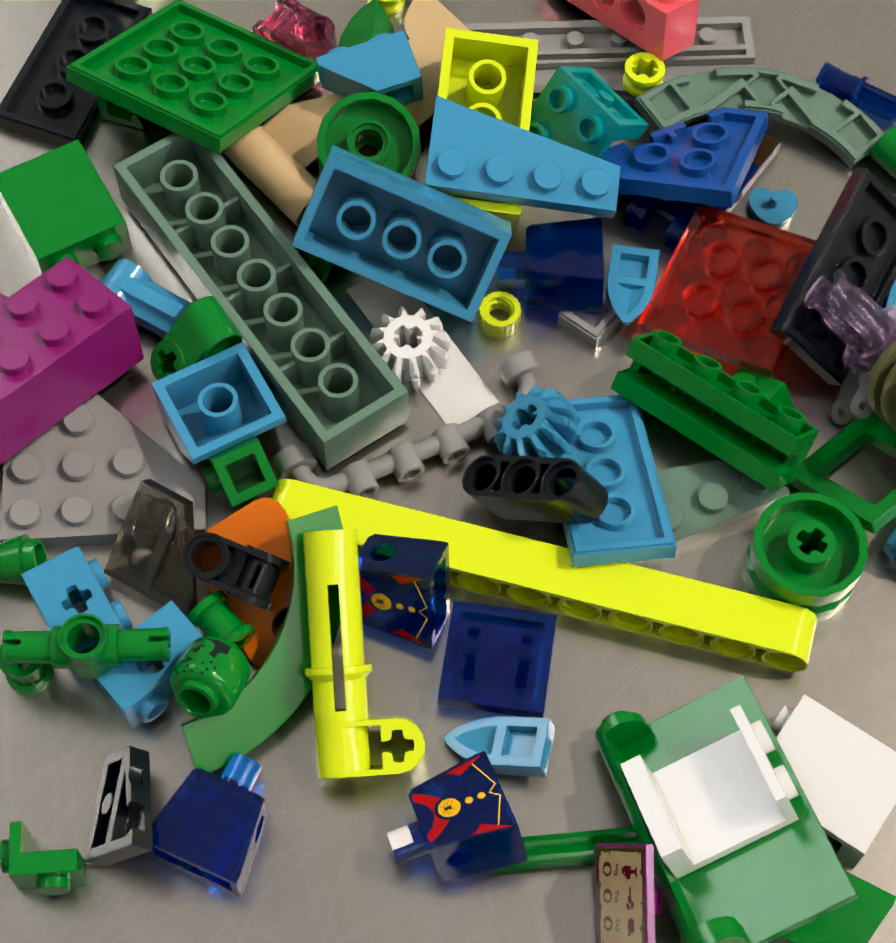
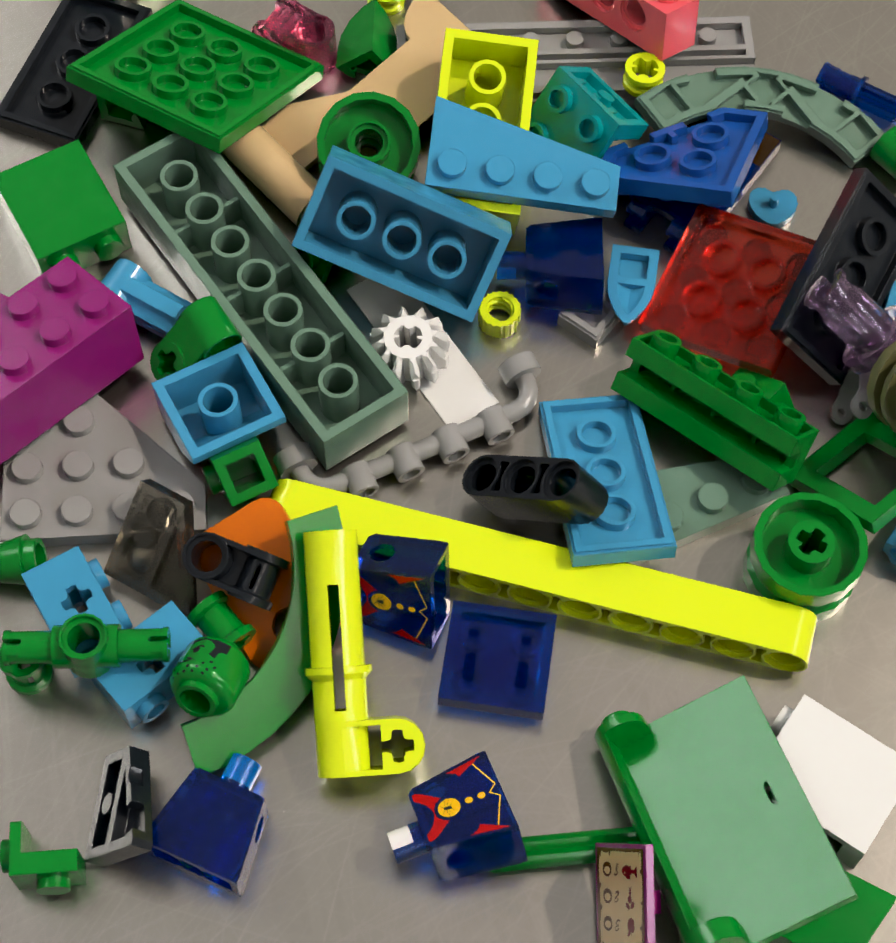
(379, 65): dark azure slope -> none
(511, 743): dark azure plate -> none
(537, 425): dark azure gear -> none
(713, 798): white panel -> none

